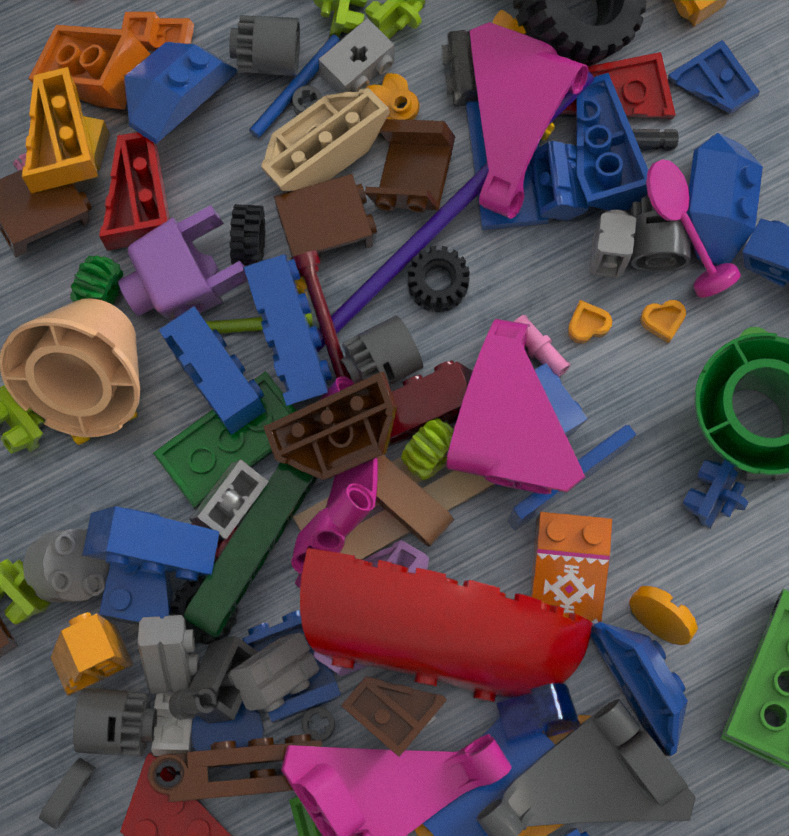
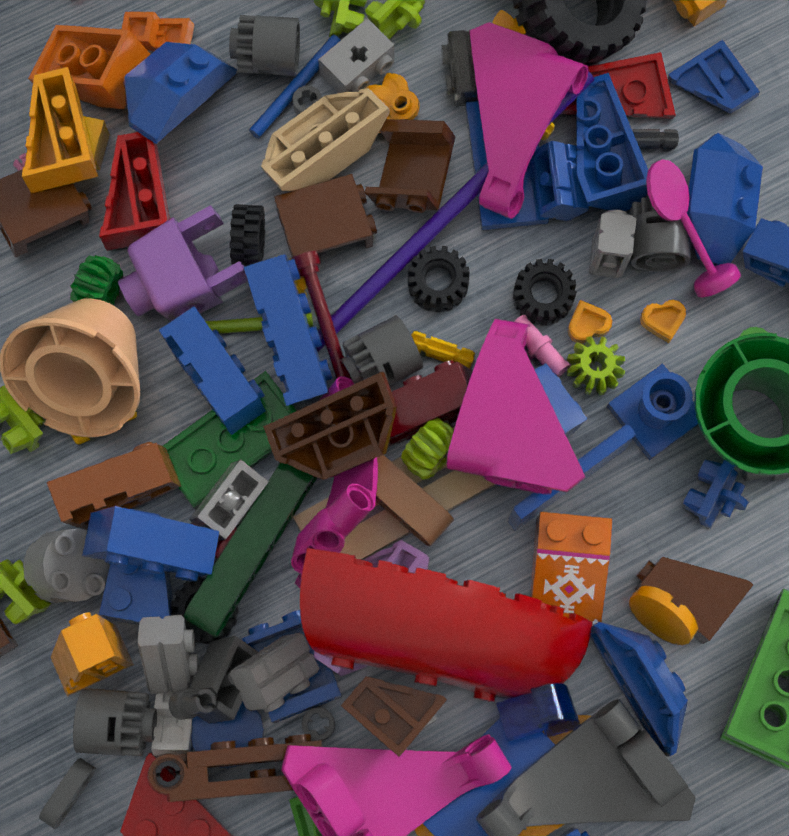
(118, 482): none -> dark orange wedge
(442, 349): none -> yellow axle
(544, 272): none -> black tyre
(591, 353): none -> lime gear
(654, 425): none -> blue plant
(704, 592): none -> reddish brown slope

